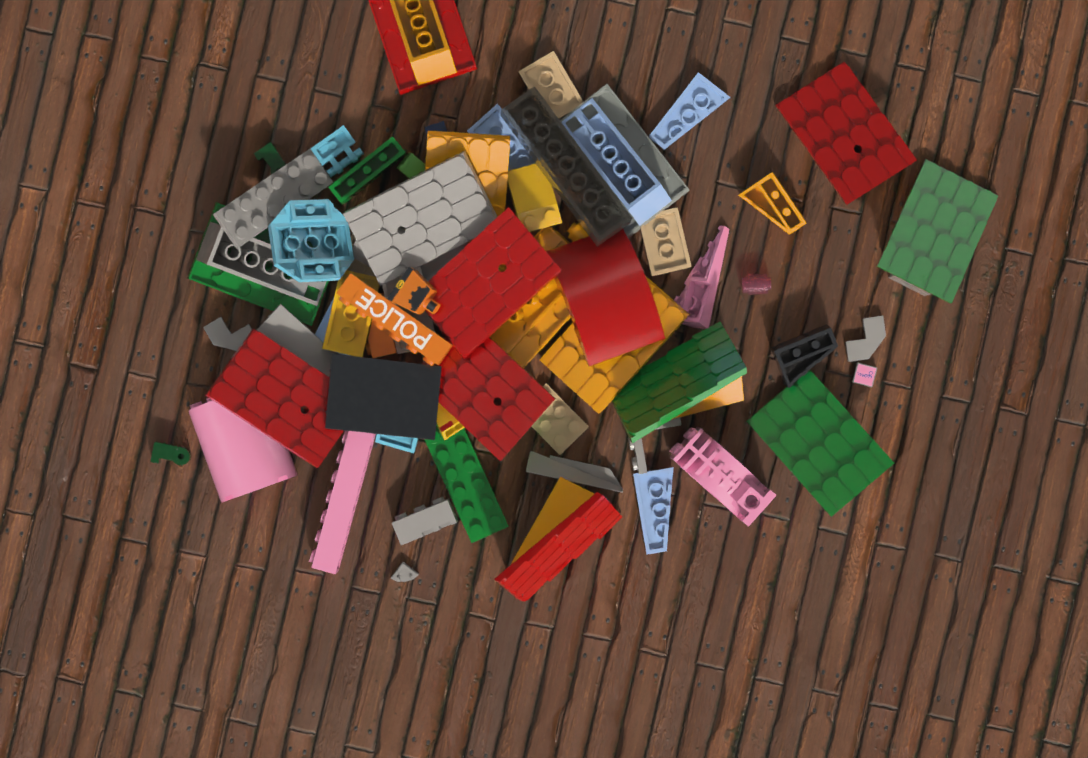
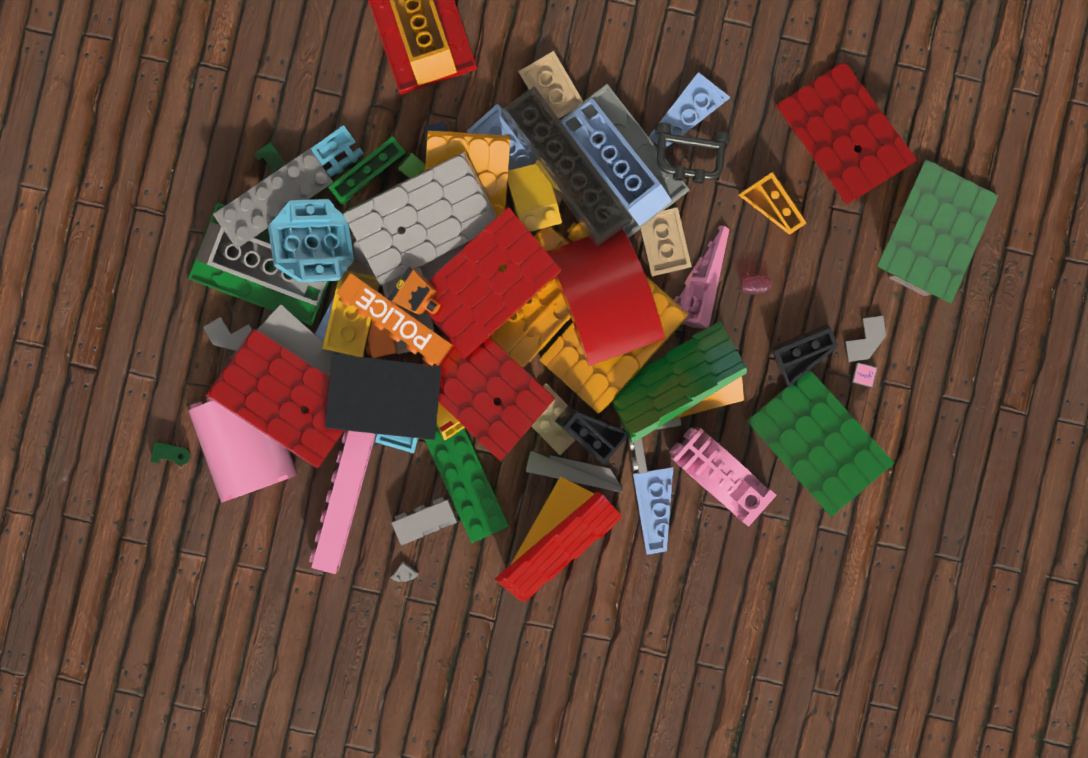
(593, 434): none -> black wedge
(680, 172): none -> pearl dark grey bar

